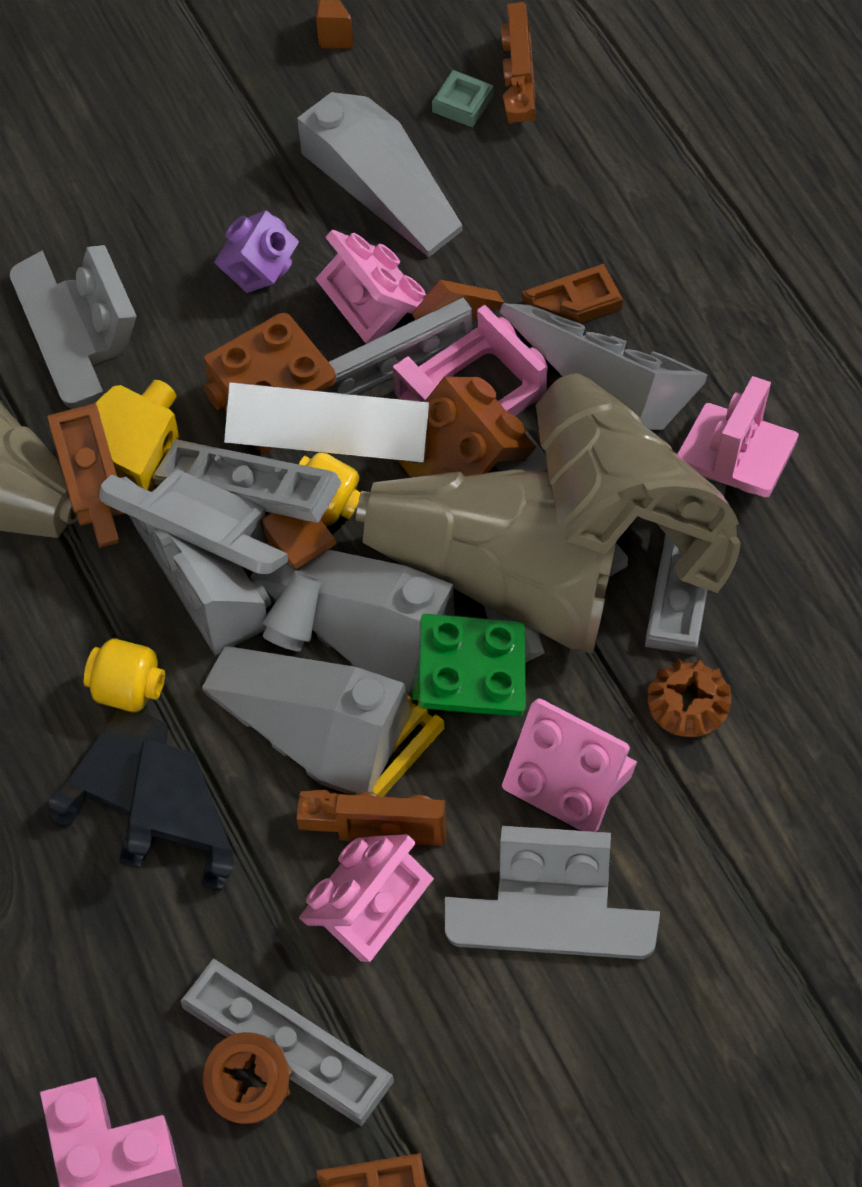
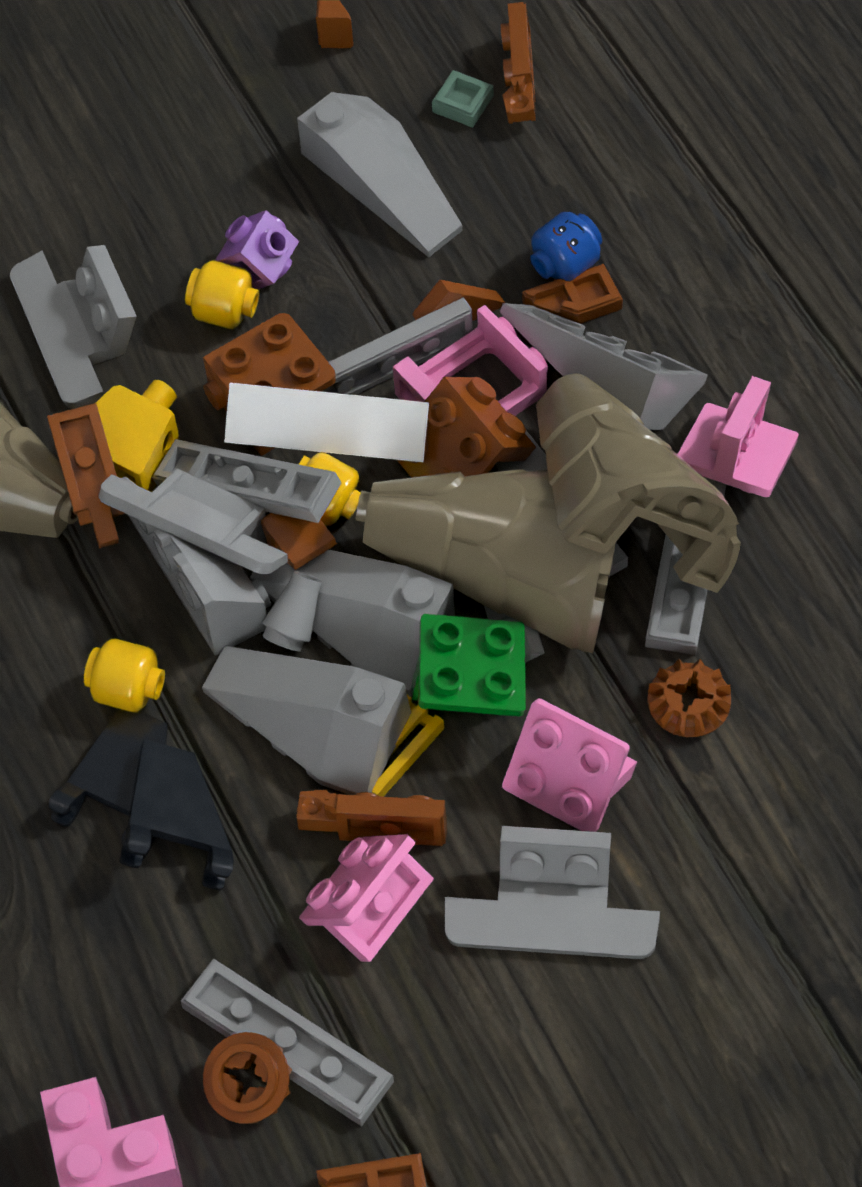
(221, 294): none -> yellow head
(368, 285): bright pink bracket -> none
(565, 246): none -> blue head

